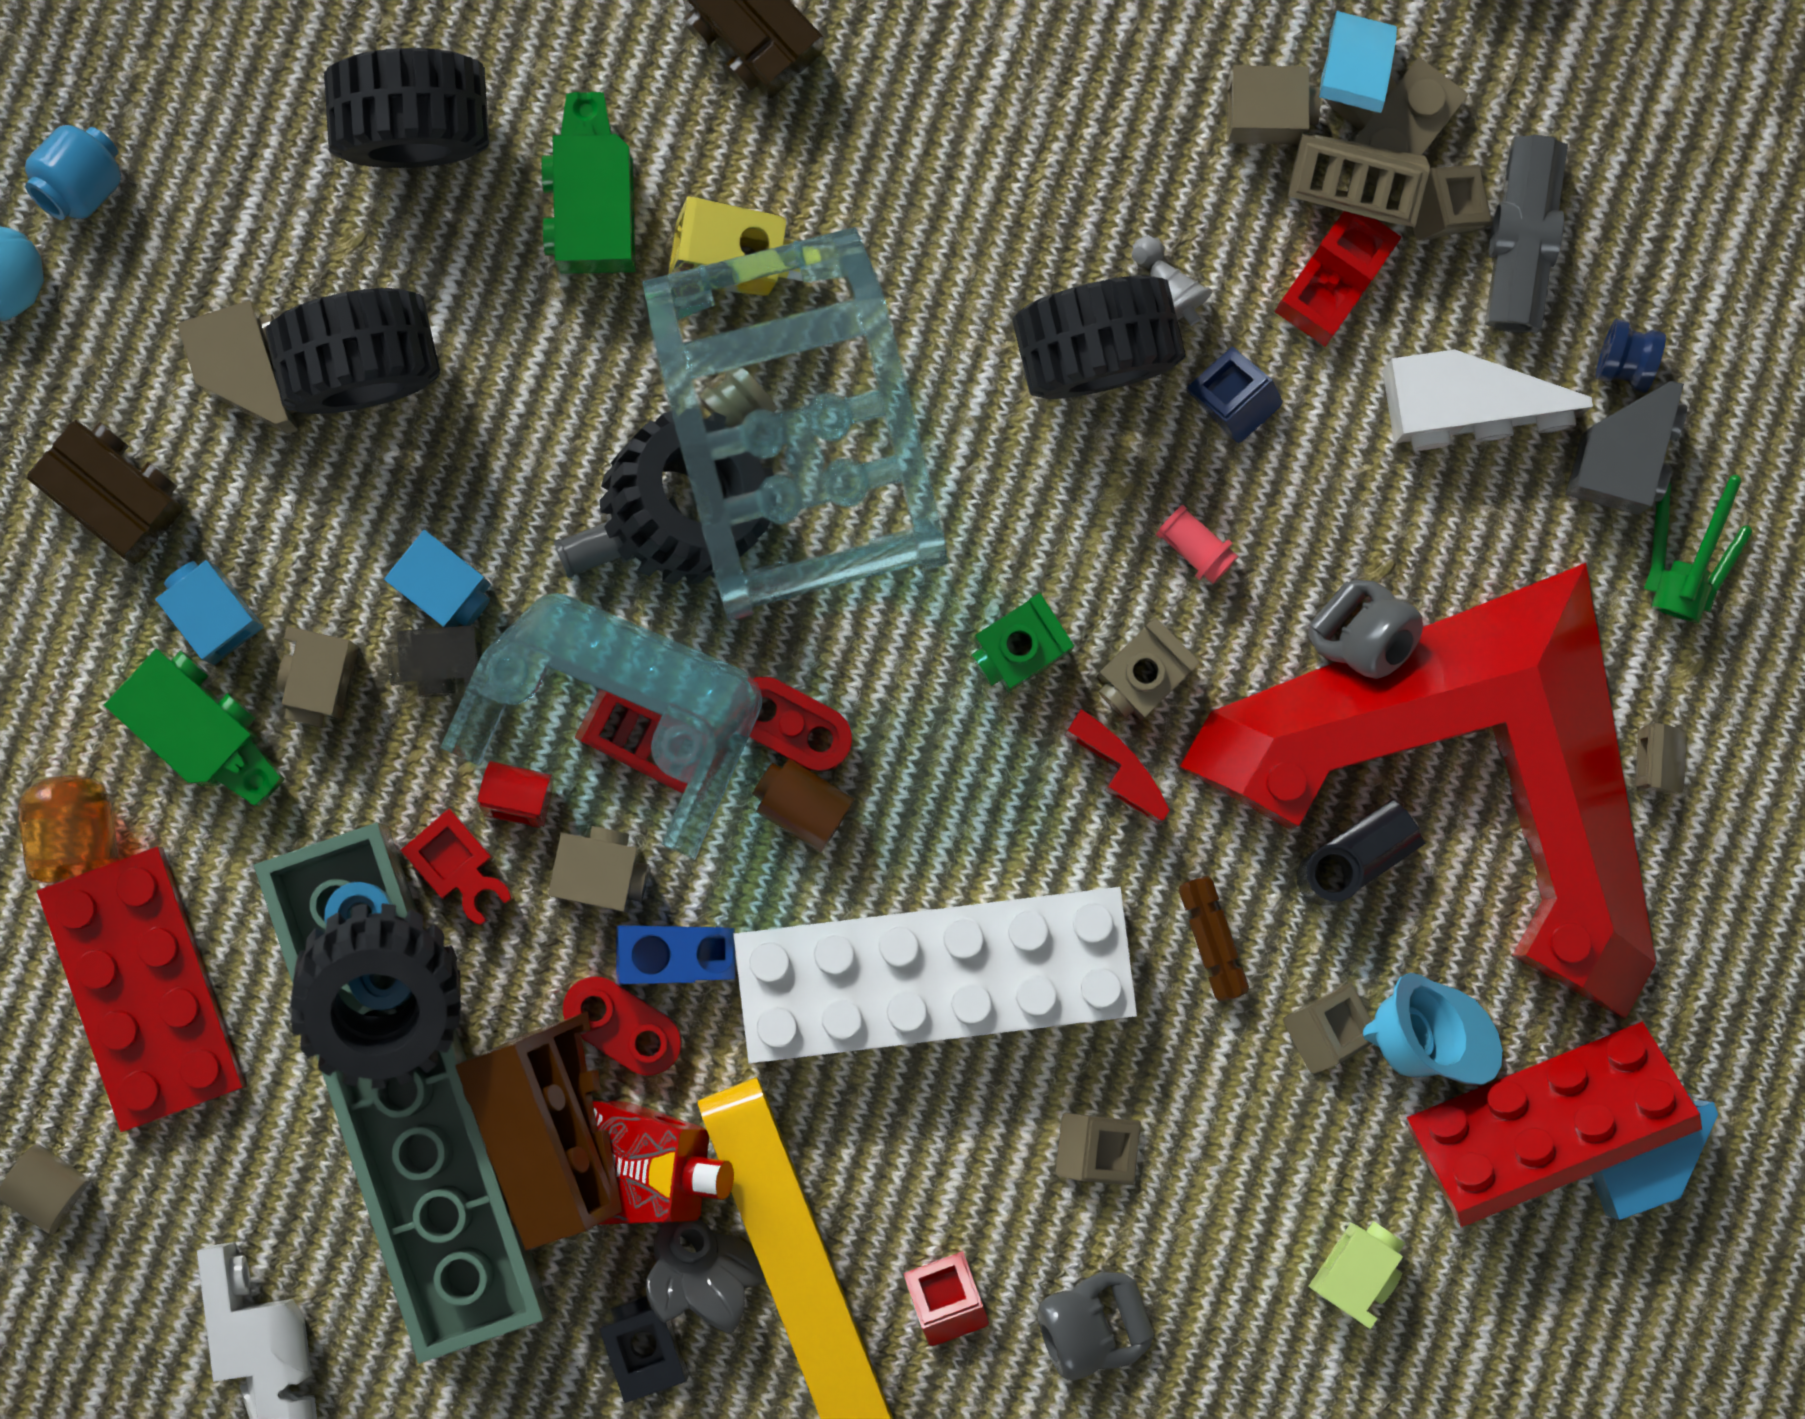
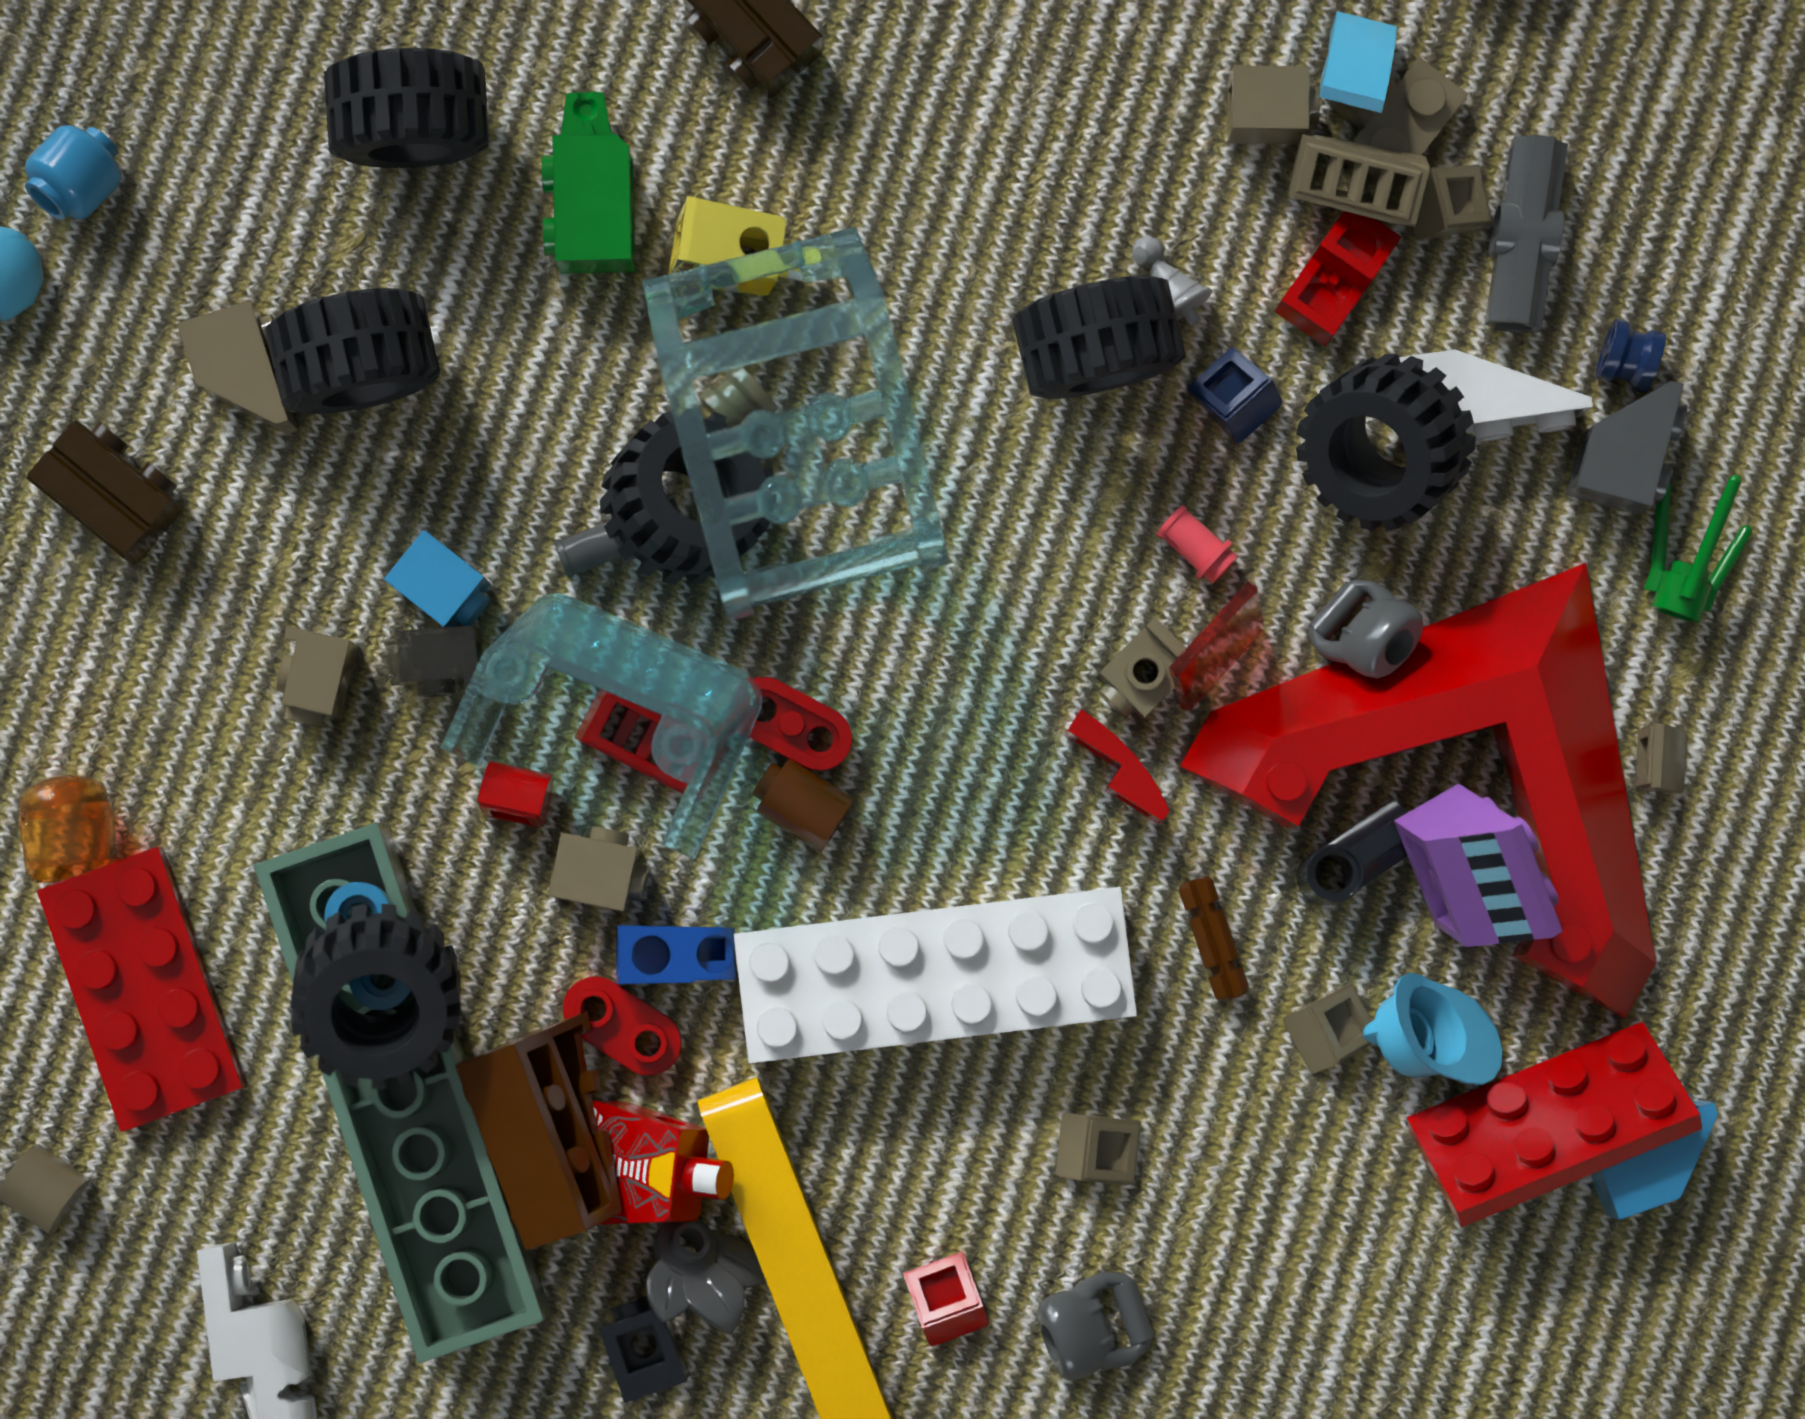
(193, 729): green hinge -> none
(208, 610): dark azure brick -> none
(452, 860): red plate -> none
(1047, 640): green brick -> none
(1217, 647): none -> clear red piece
(1360, 1271): yellowish green brick -> none
(1421, 415): none -> black tyre
(1478, 870): none -> medium lavender slope

